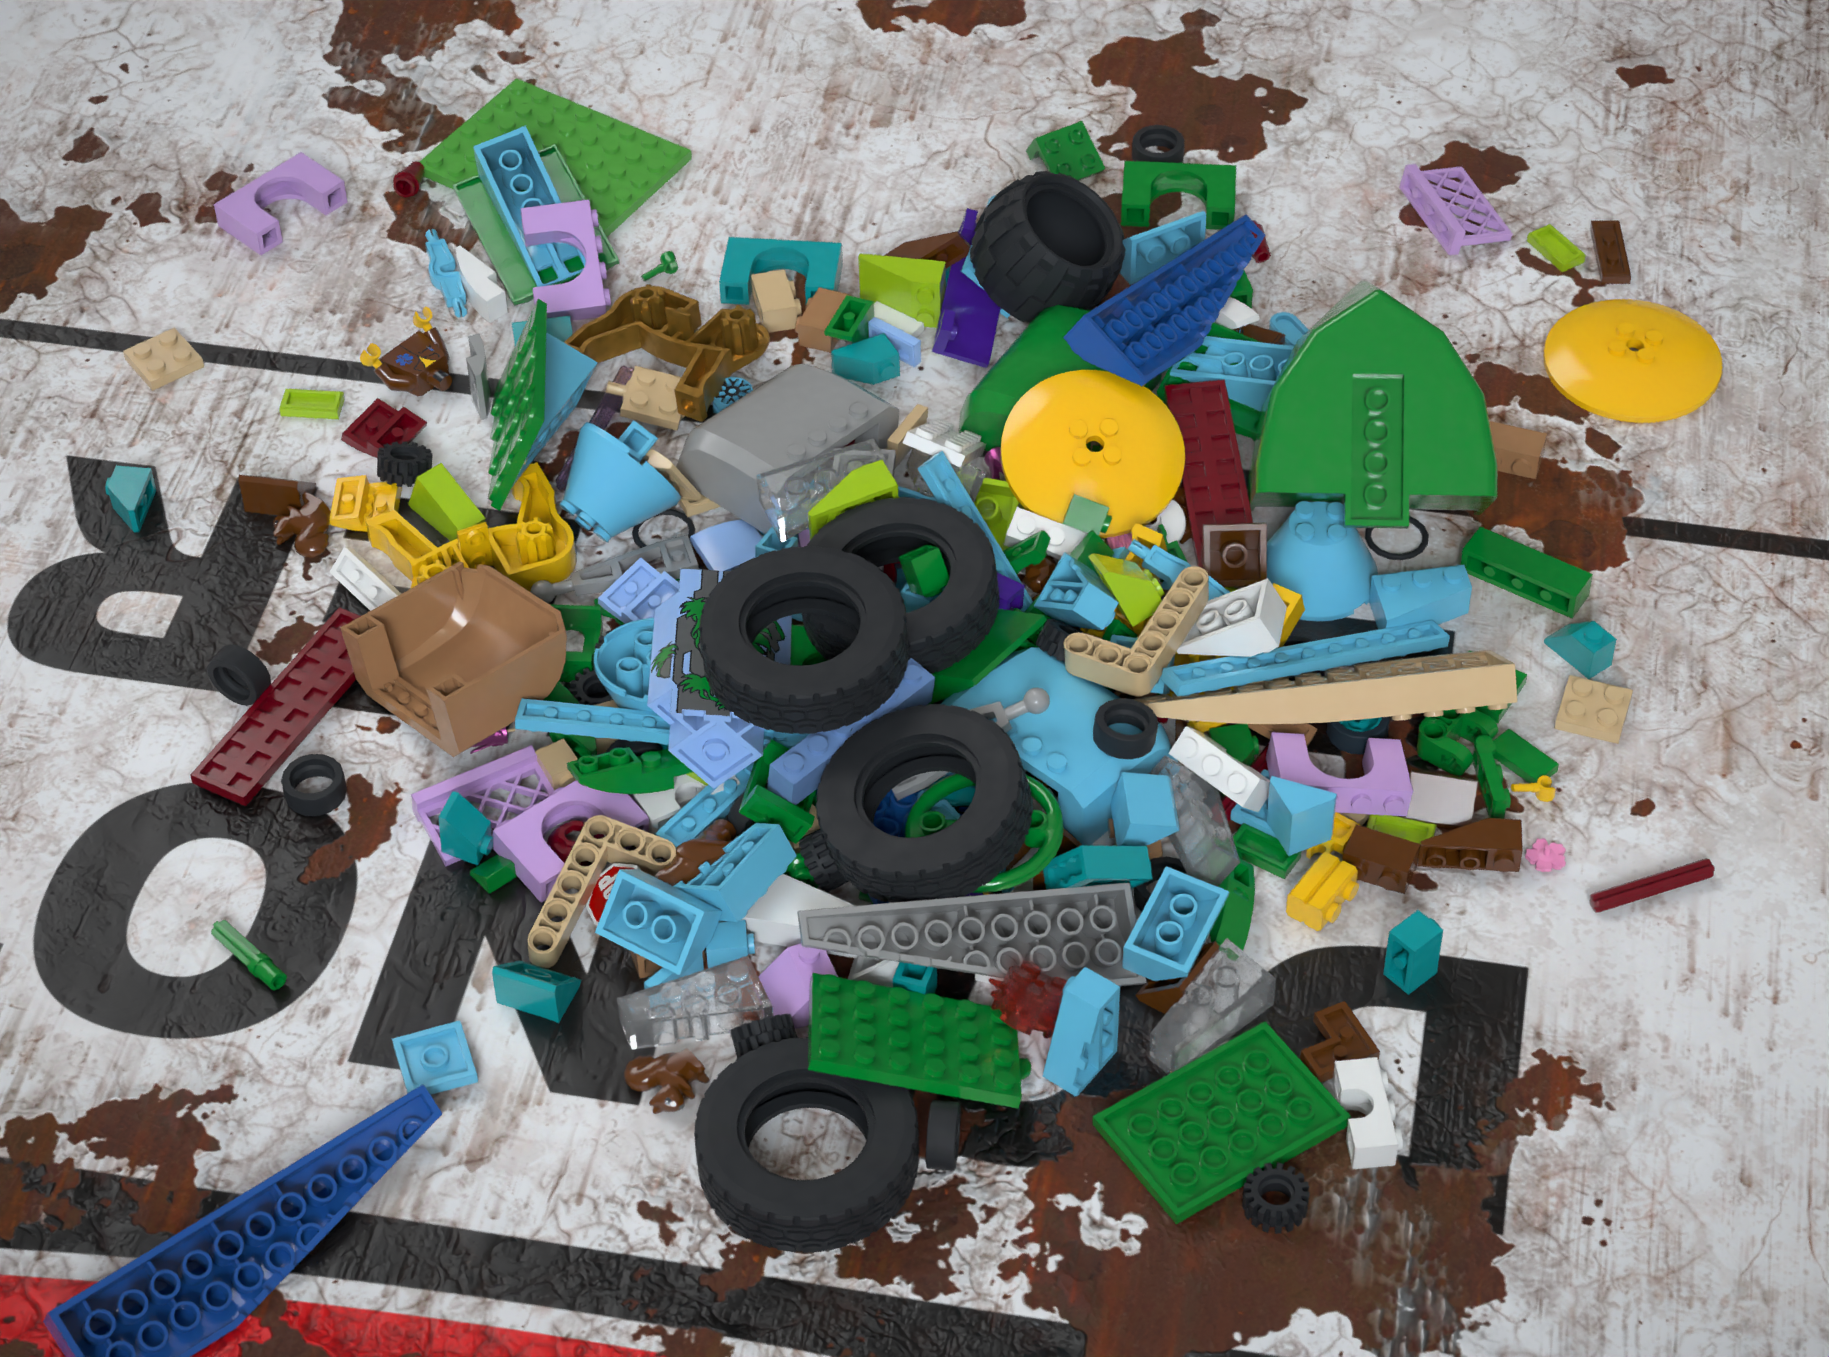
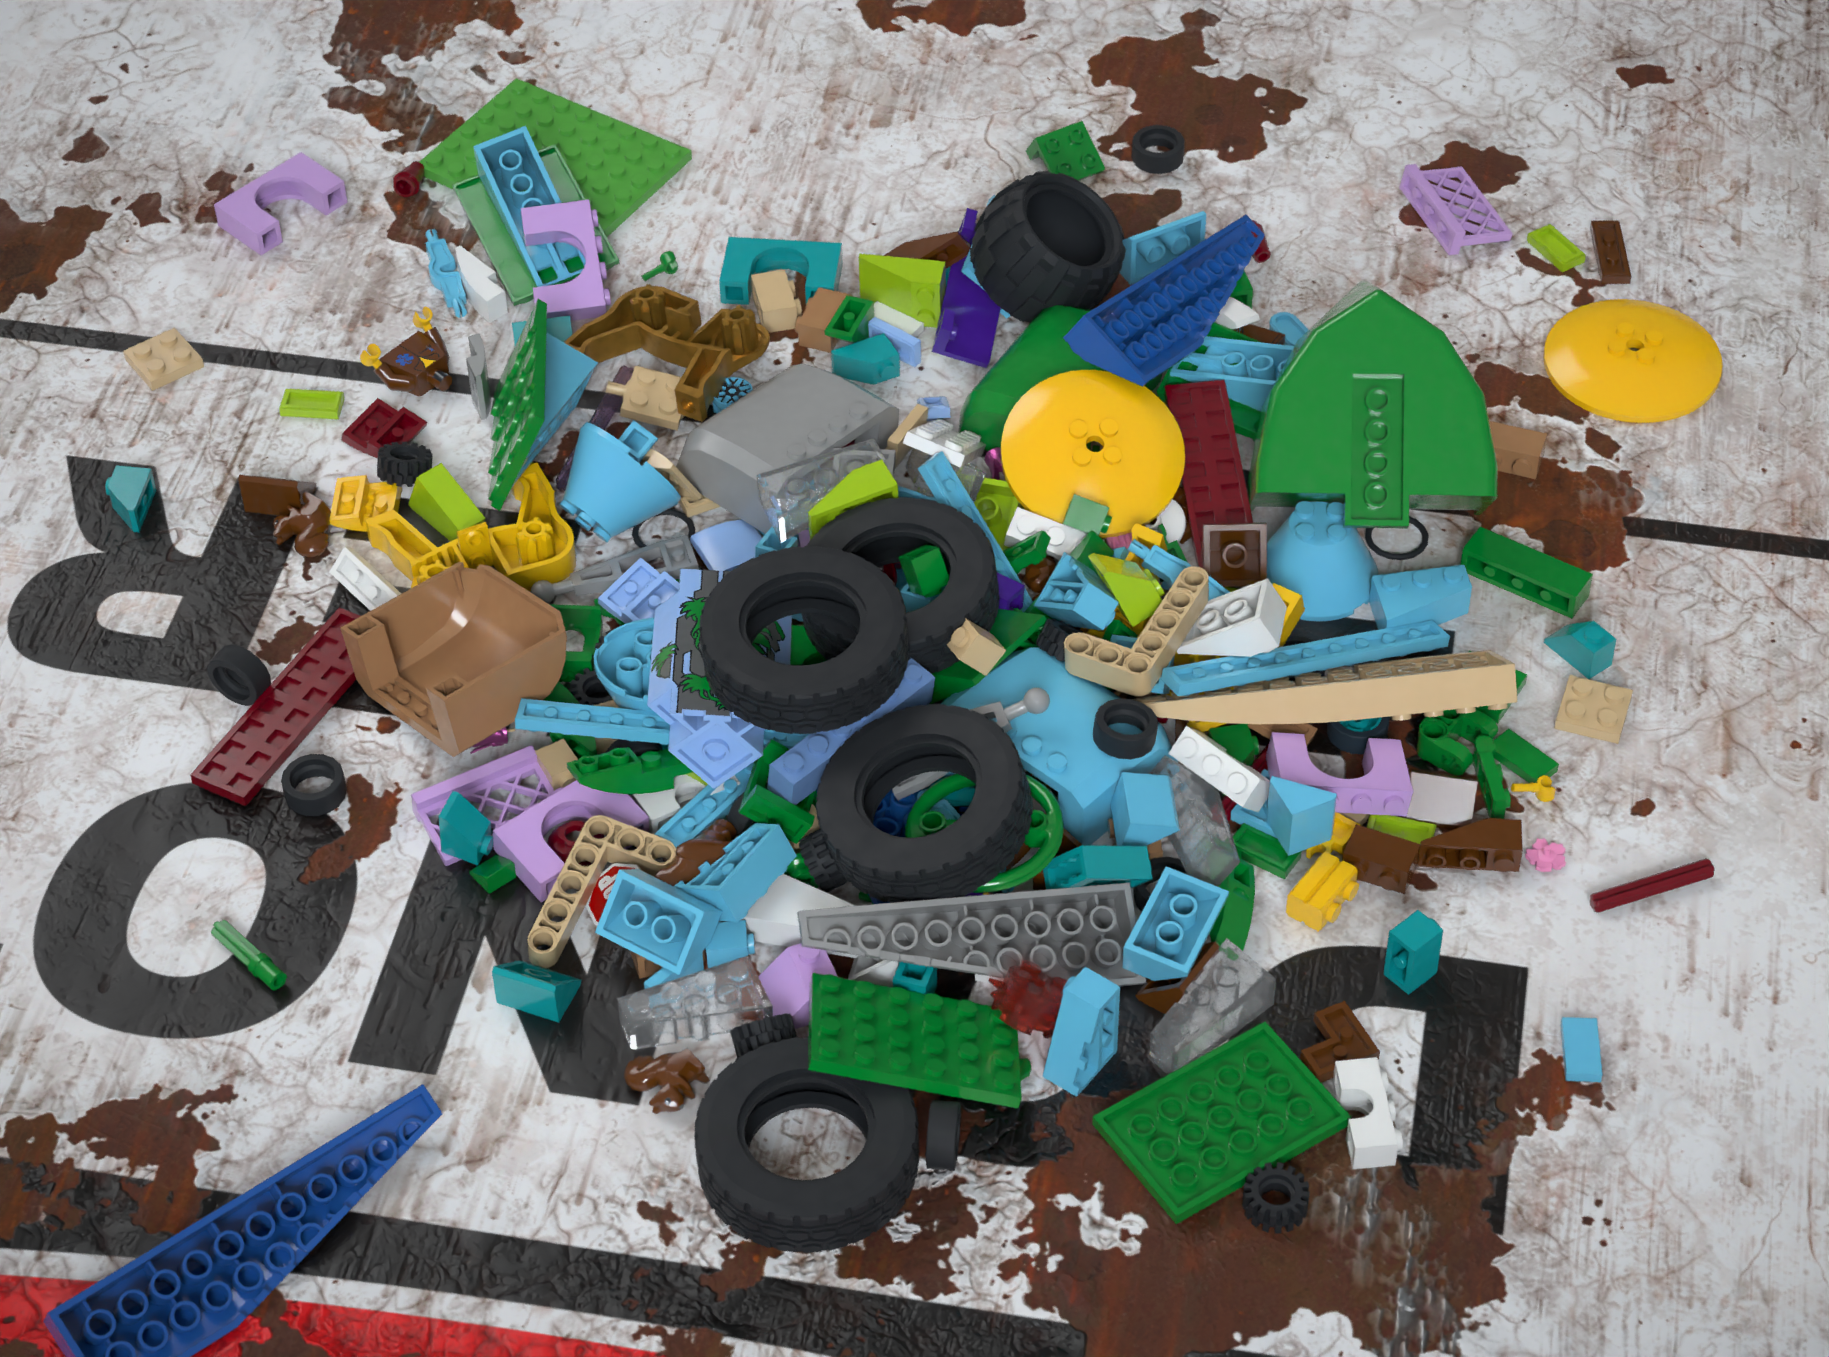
(435, 1058): medium azure plate -> none
(937, 407): none -> light blue plate
(976, 647): none -> tan brick
(1148, 180): green arch -> none
(1581, 1049): none -> medium azure tile

